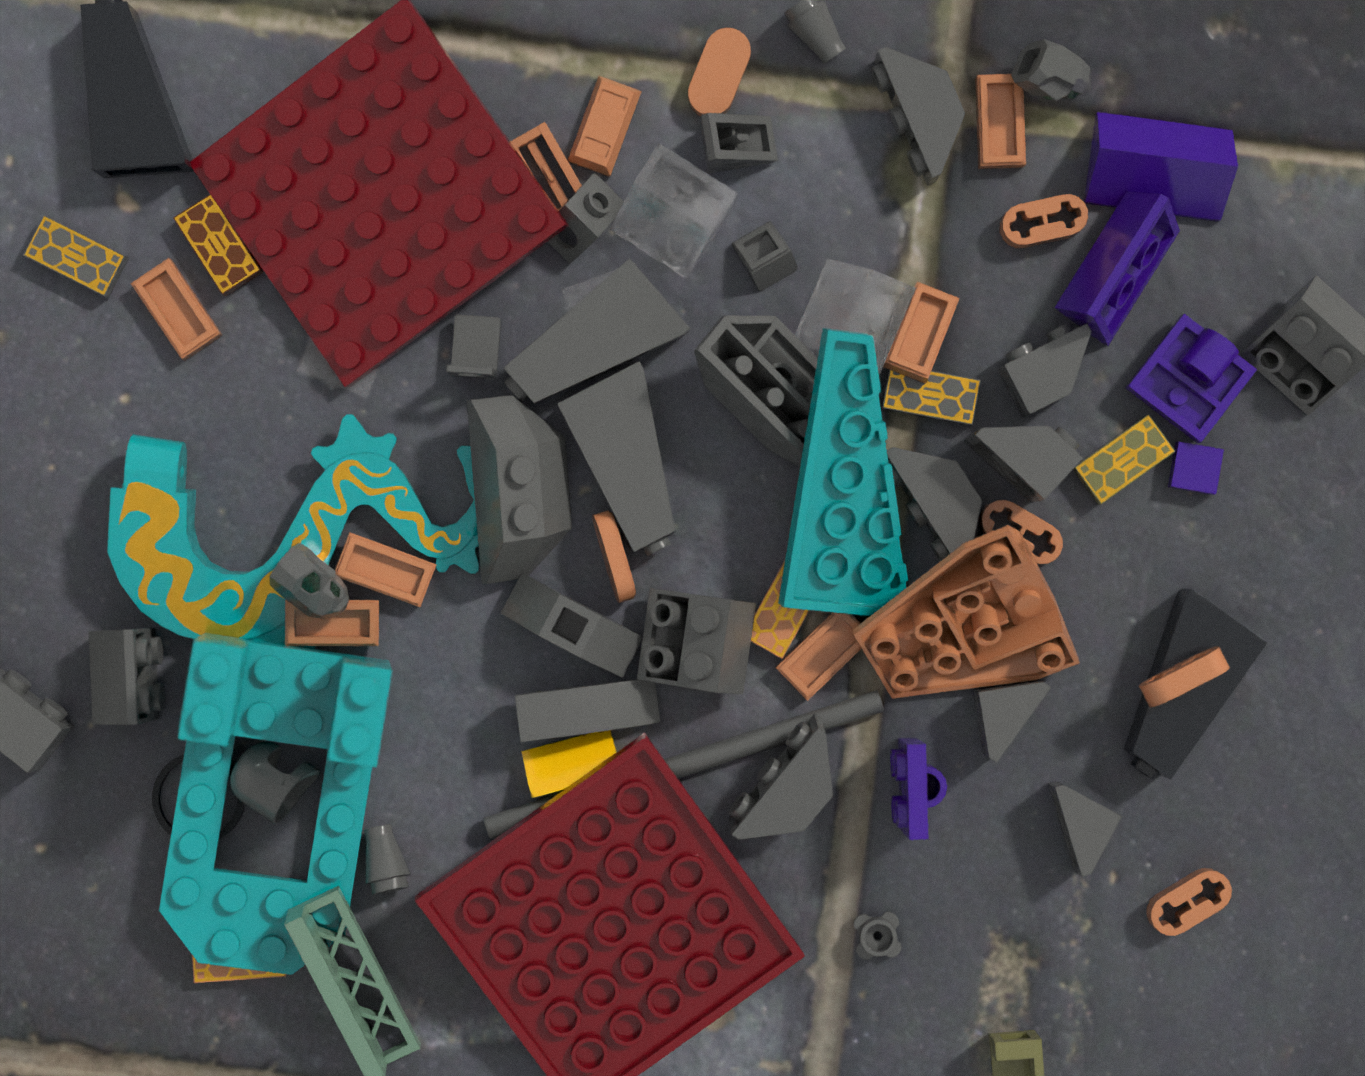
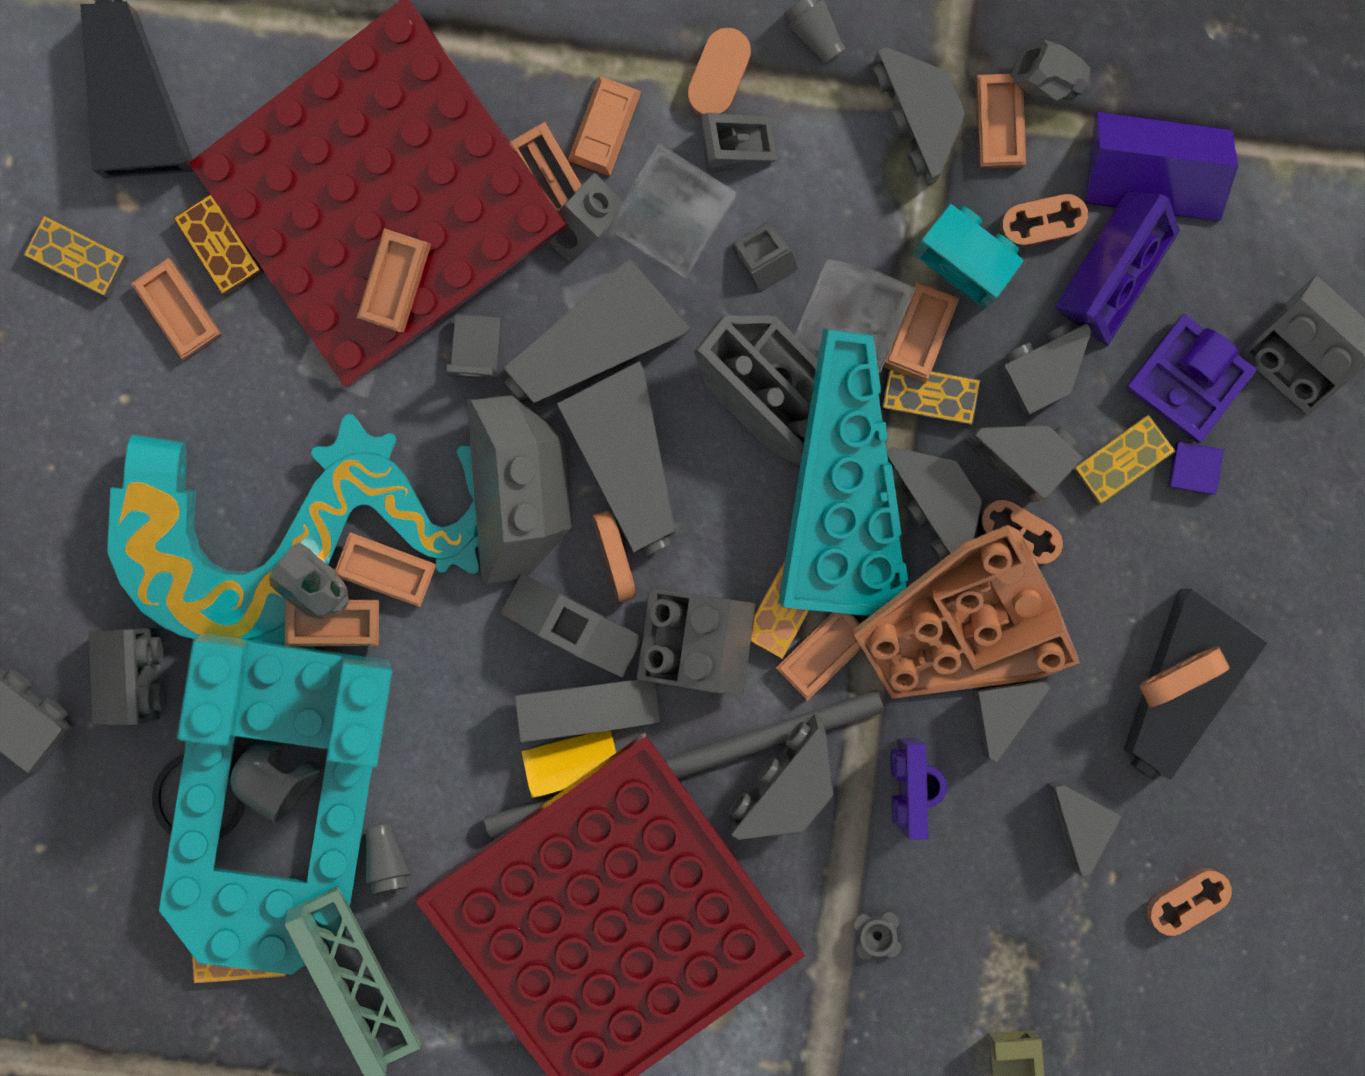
(393, 280): none -> nougat tile
(969, 255): none -> teal slope

